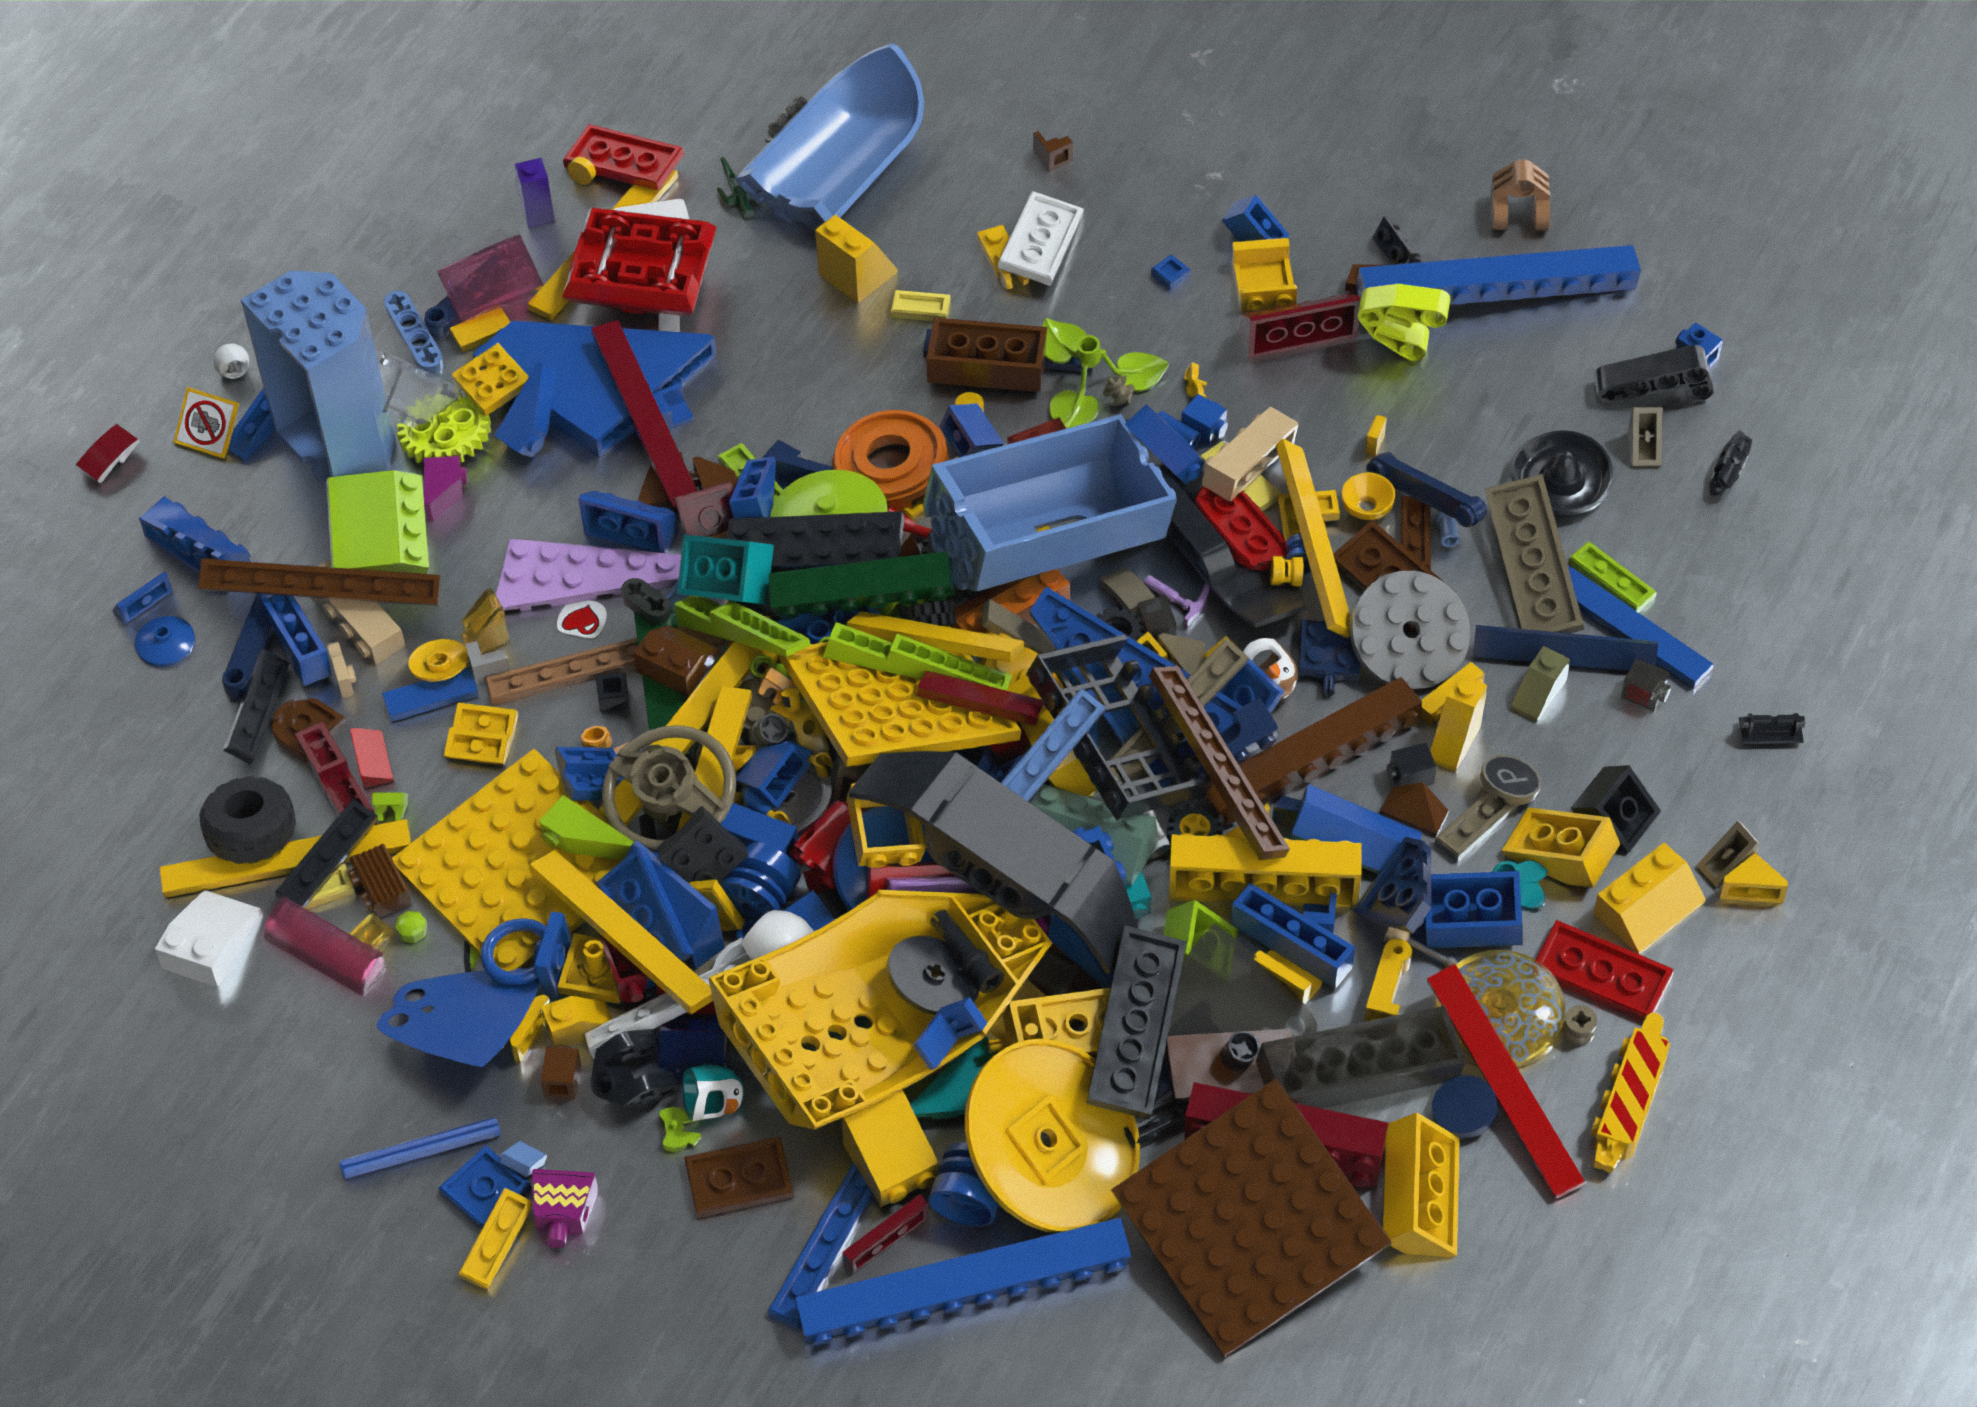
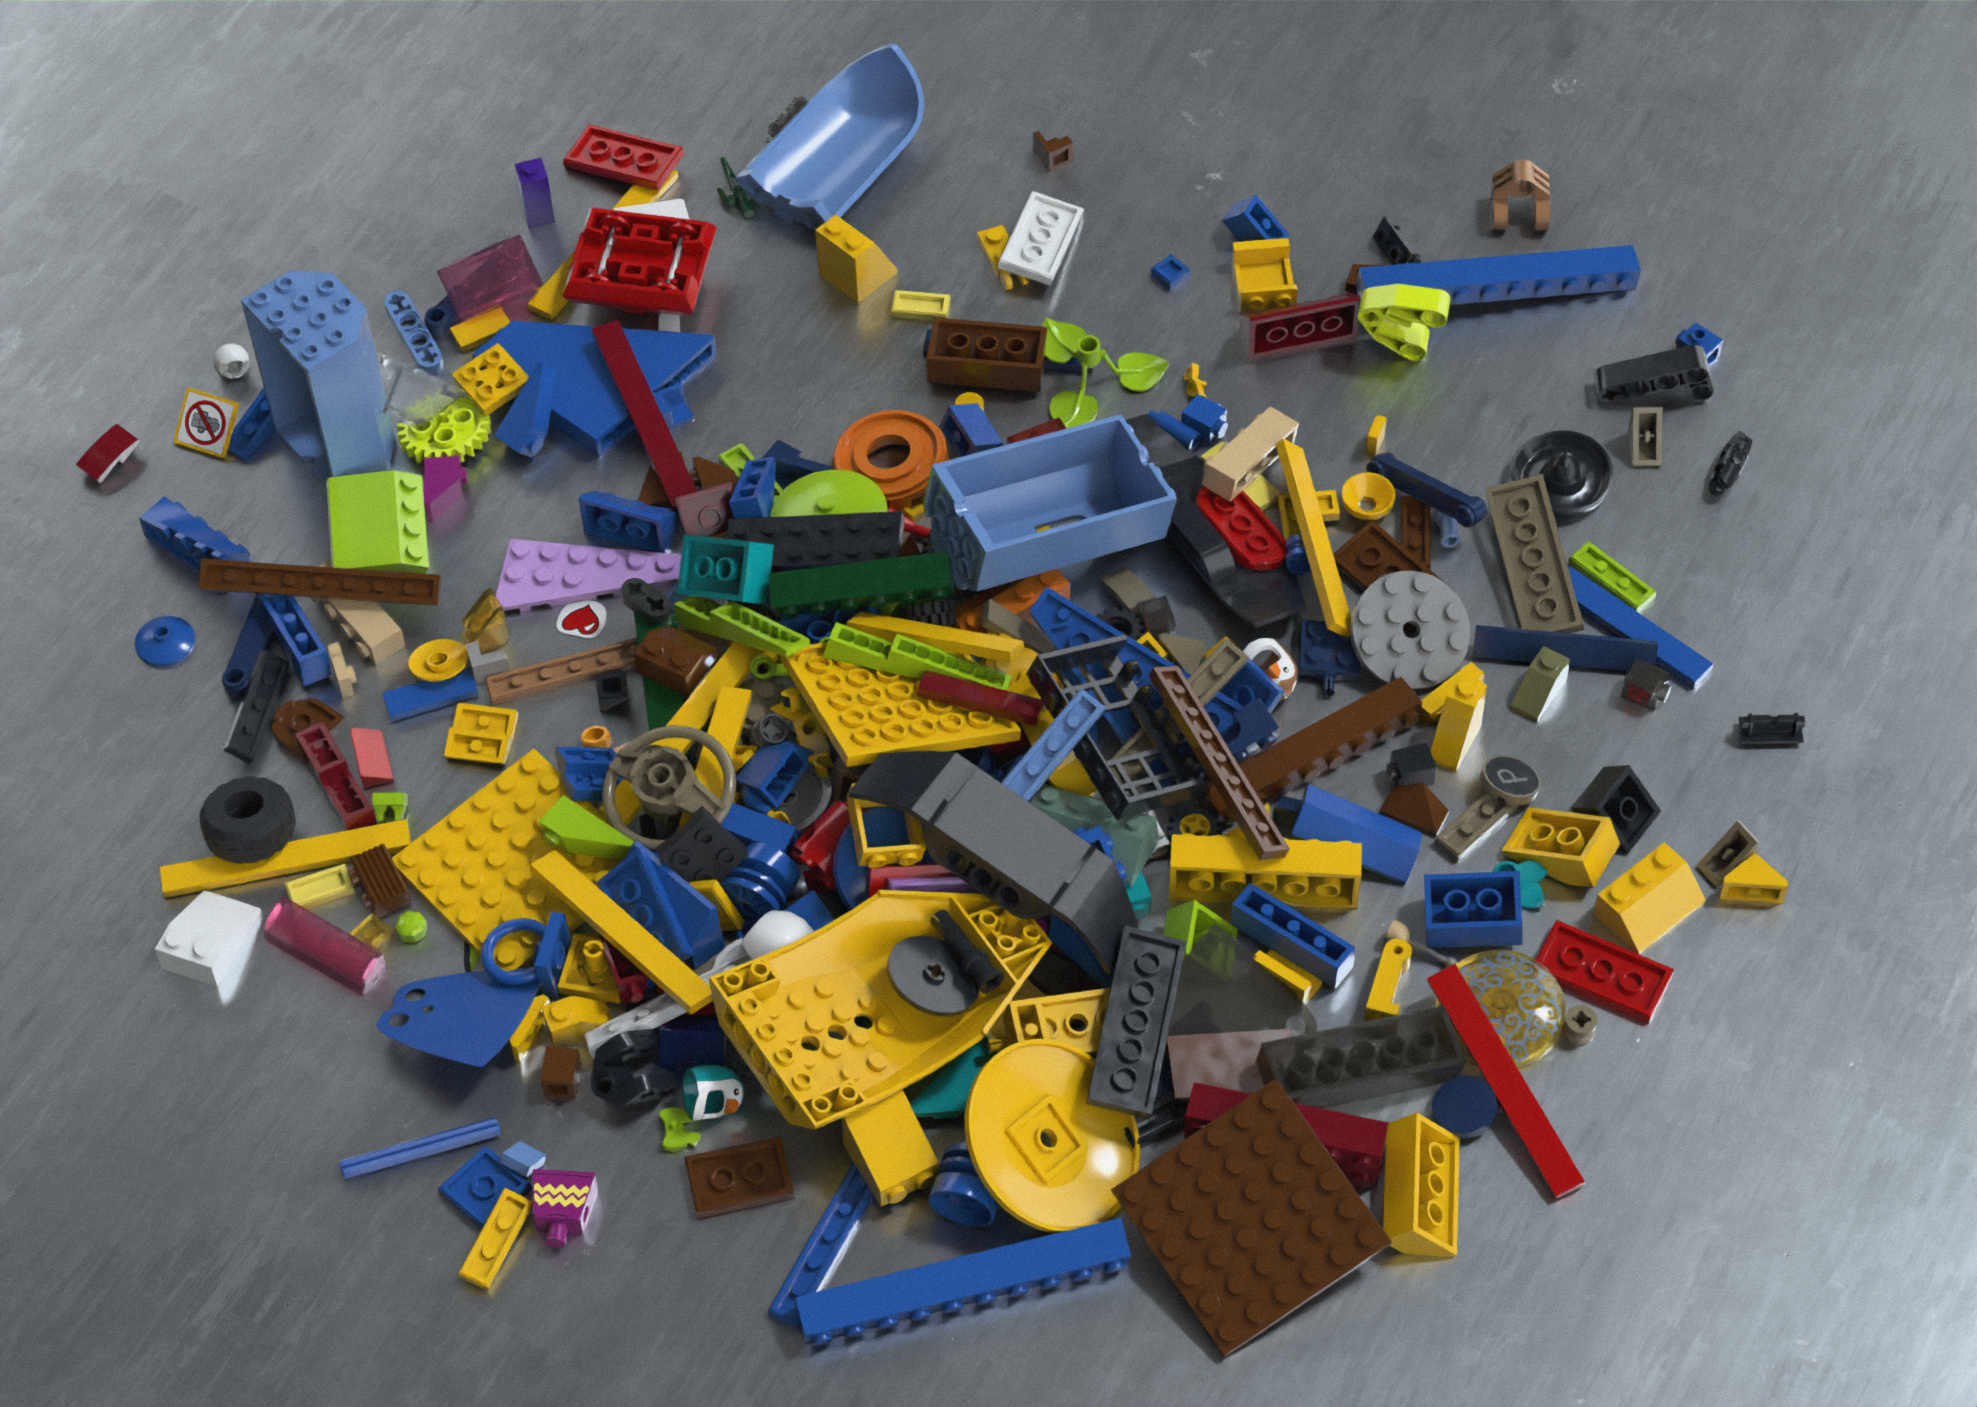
(143, 598): blue slope -> none
(327, 854): black tile -> none
(581, 170): yellow tile -> none
(773, 679): light orange tile -> none
(885, 1235): dark red tile -> none
(946, 1028): blue bracket -> none
(1117, 388): dark tan wheel -> none
(1166, 444): blue slope -> none
(1193, 608): lavender piece -> none
(1246, 1048): black wheel -> none
(1293, 573): yellow wheel -> none
(1322, 914): blue panel -> none
(1401, 890): dark blue plate -> none
(1632, 1093): yellow hinge -> none

